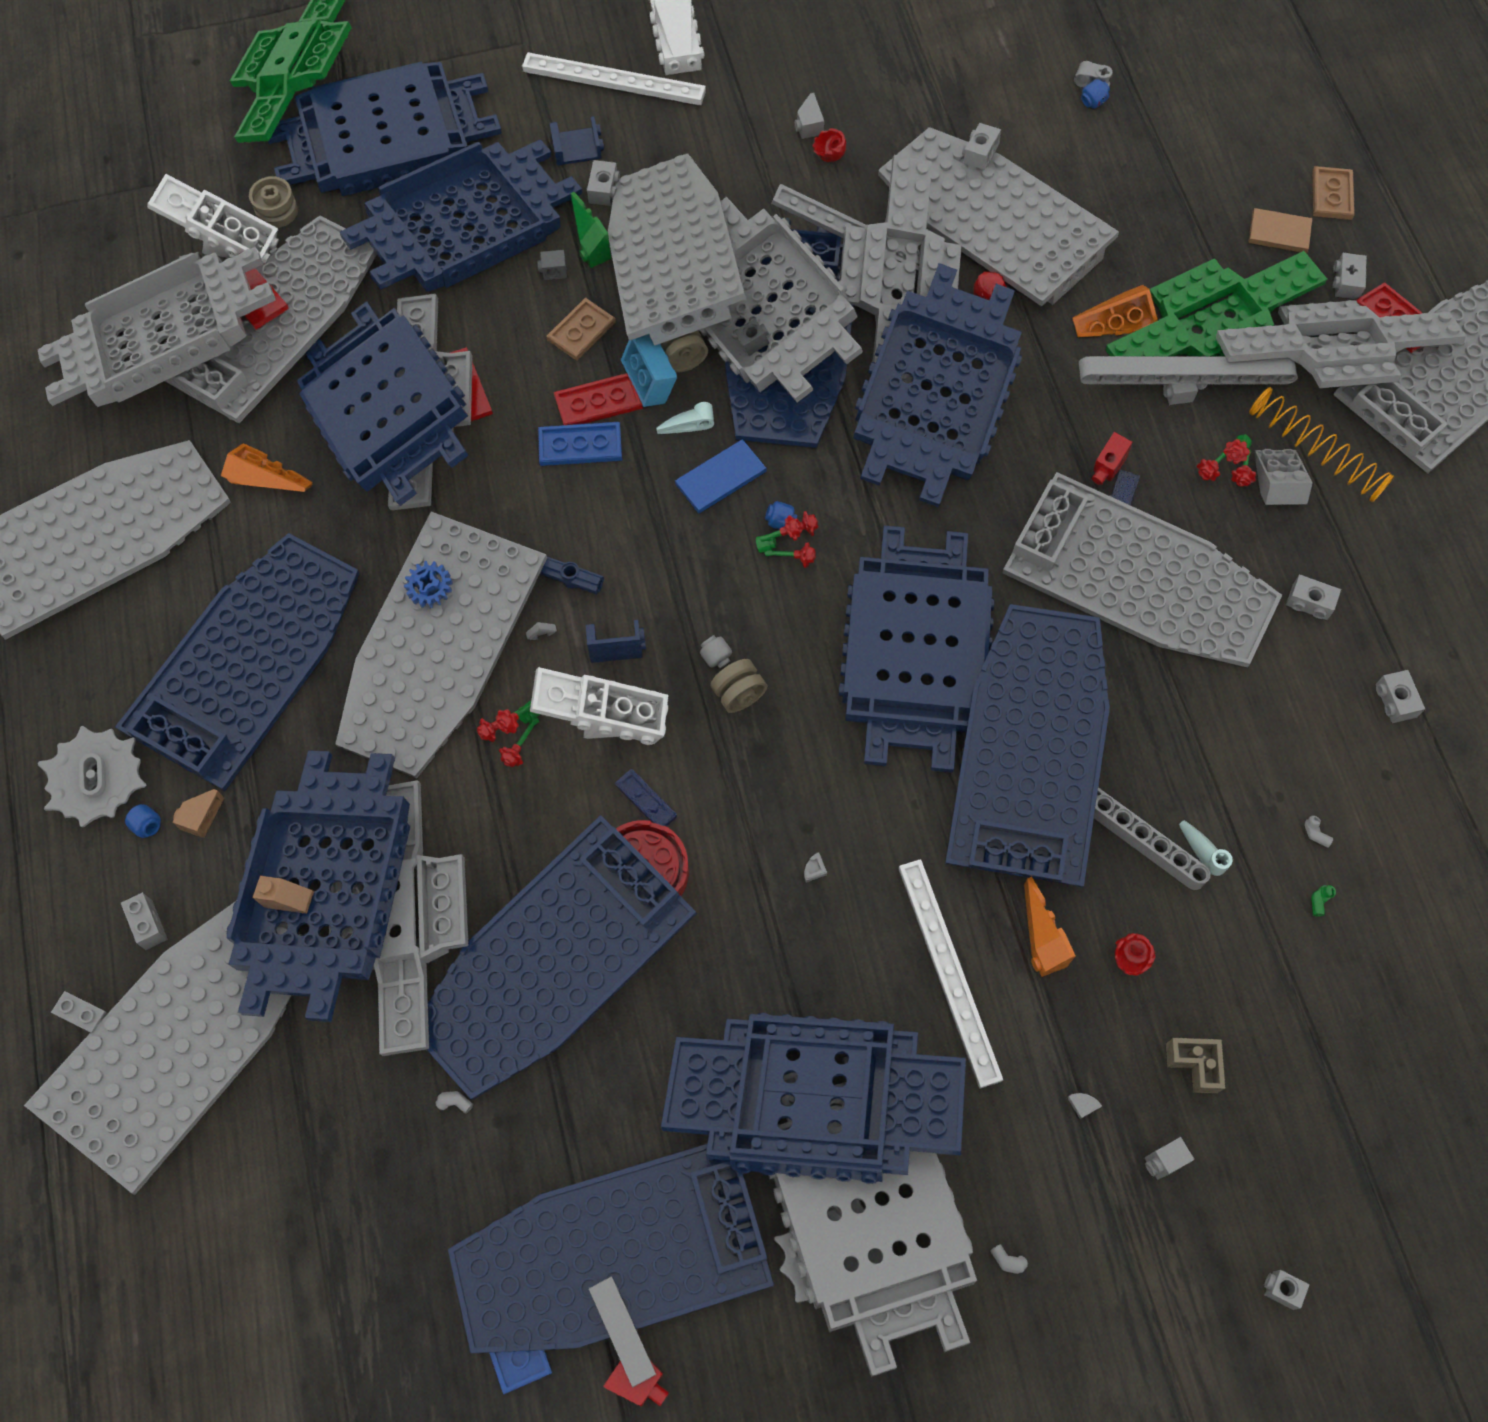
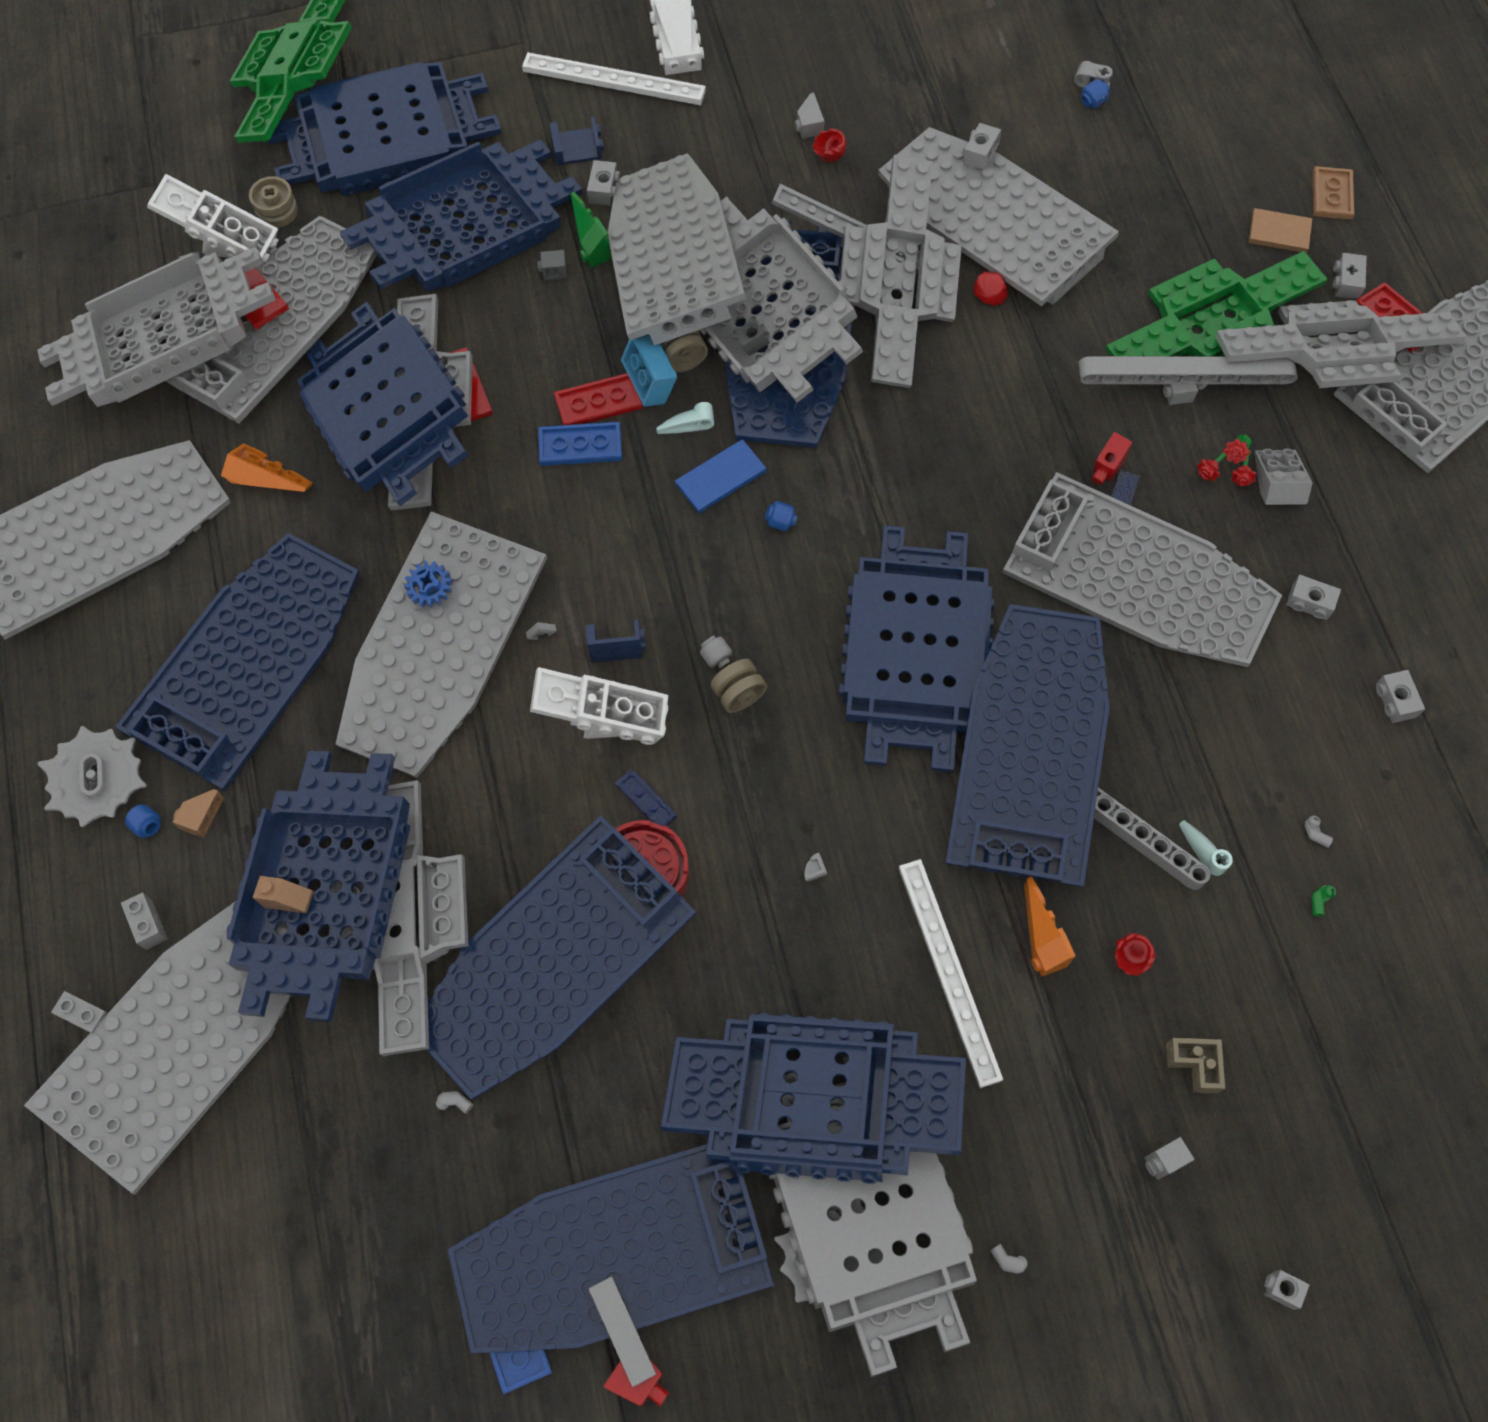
(507, 723): red plant -> none
(581, 329): medium nougat tile -> none
(582, 579): dark blue piece -> none
(793, 528): red plant -> none
(958, 325): dark blue piece -> none
(1083, 1104): light grey tile -> none
(1118, 315): orange wedge -> none
(1265, 397): light orange piece -> none

